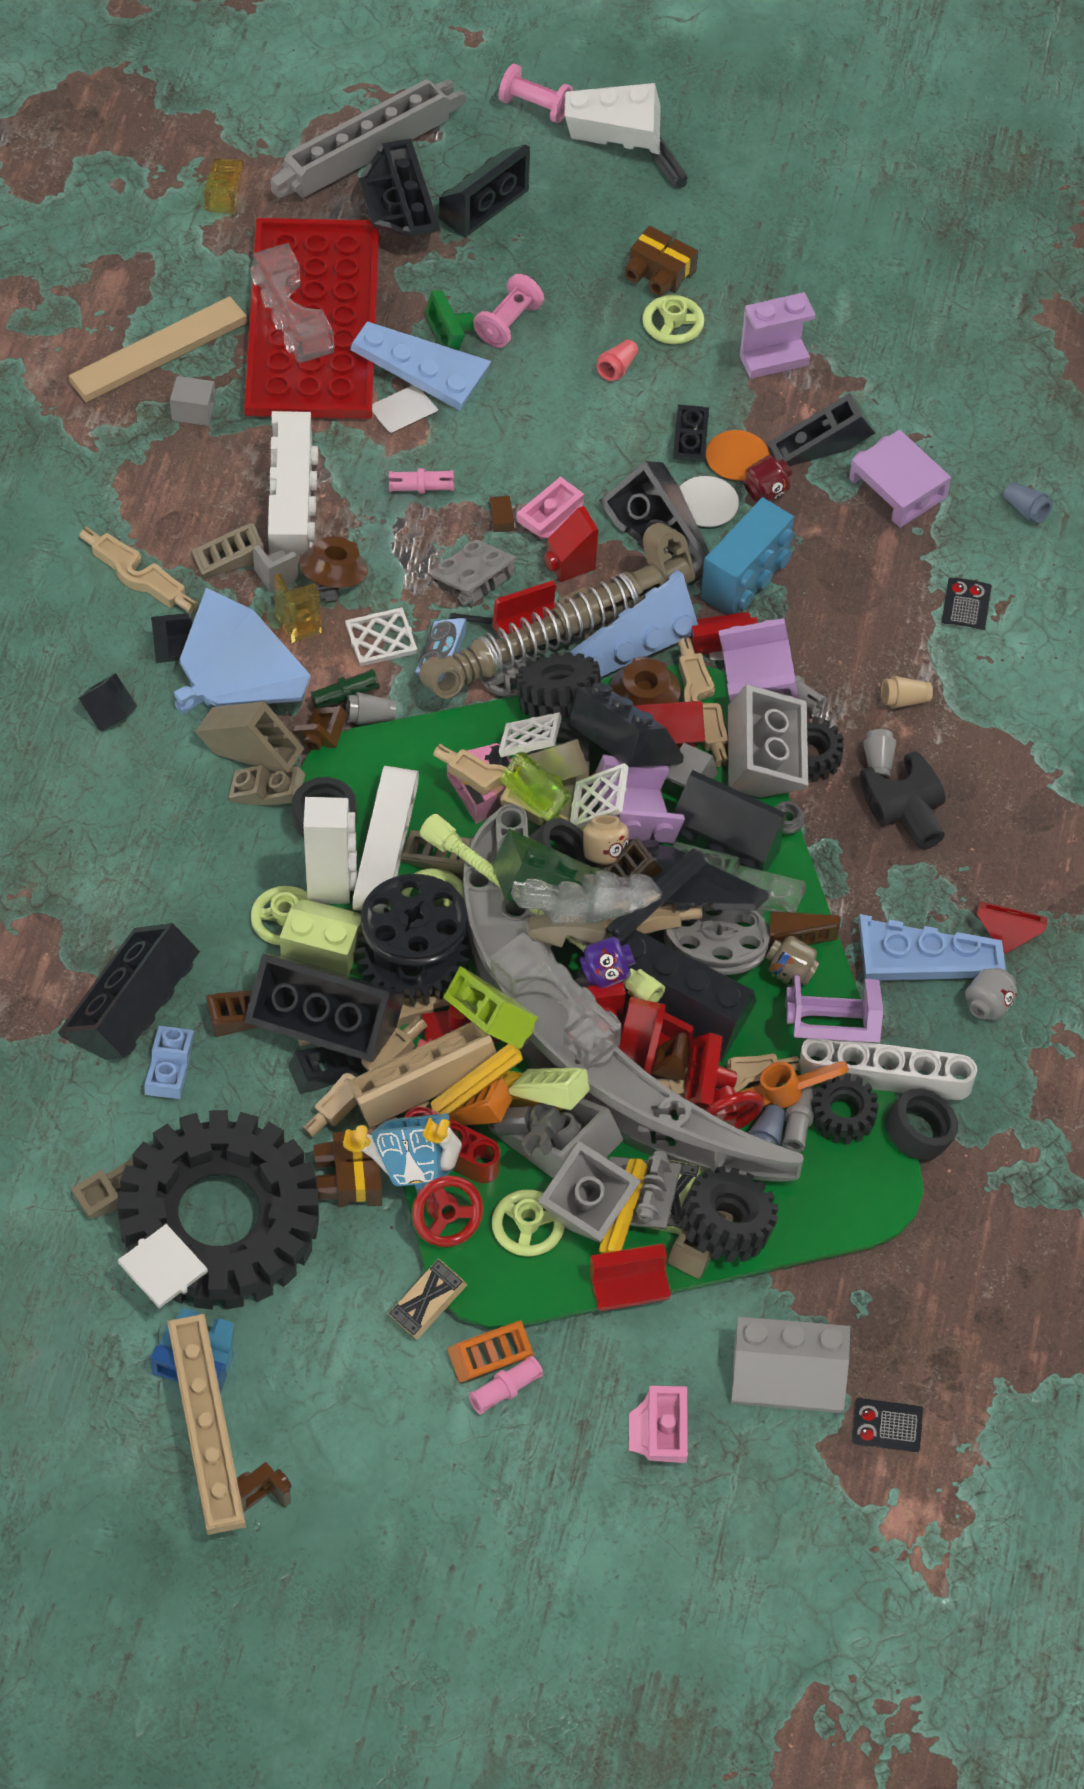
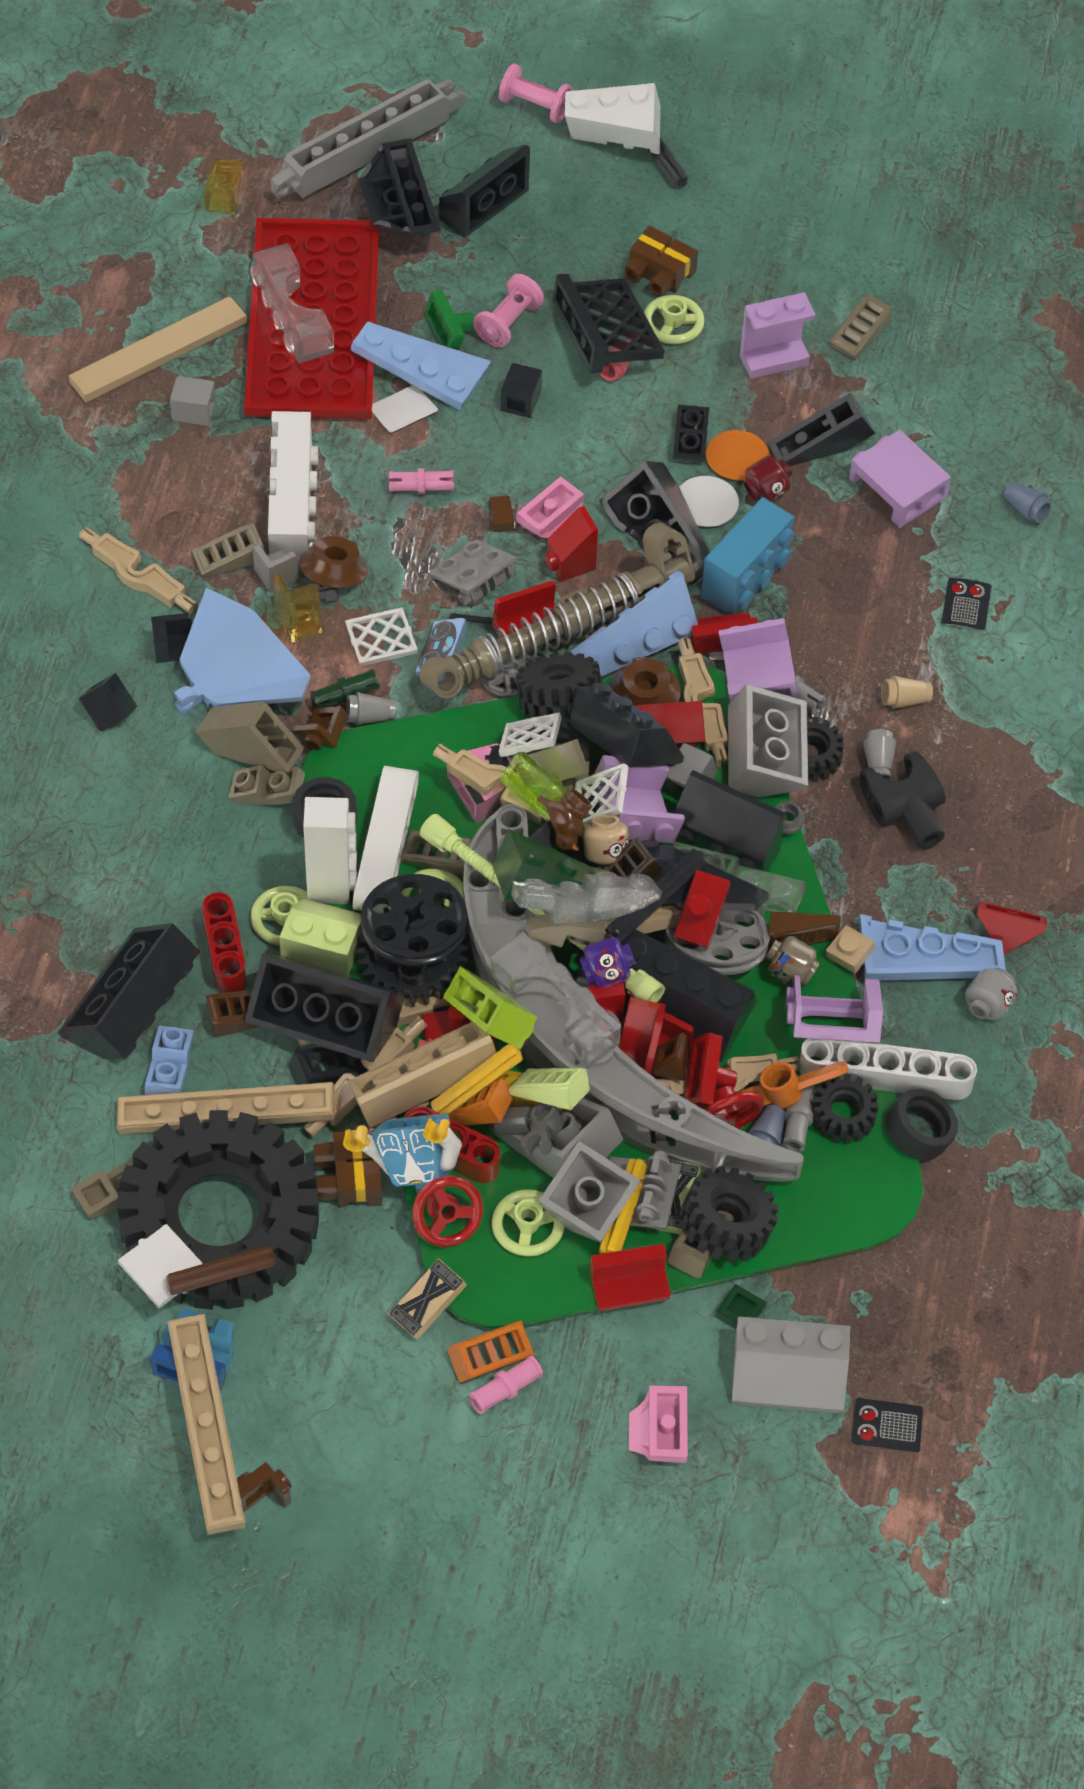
(220, 1270): none -> reddish brown axle
(224, 929): none -> red beam
(270, 1104): none -> tan tile
(521, 390): none -> black panel
(567, 817): none -> reddish brown animal
(584, 325): none -> black fence
(702, 909): none -> red tile
(740, 1304): none -> dark green tile
(850, 949): none -> tan plate
(869, 310): none -> dark tan slope

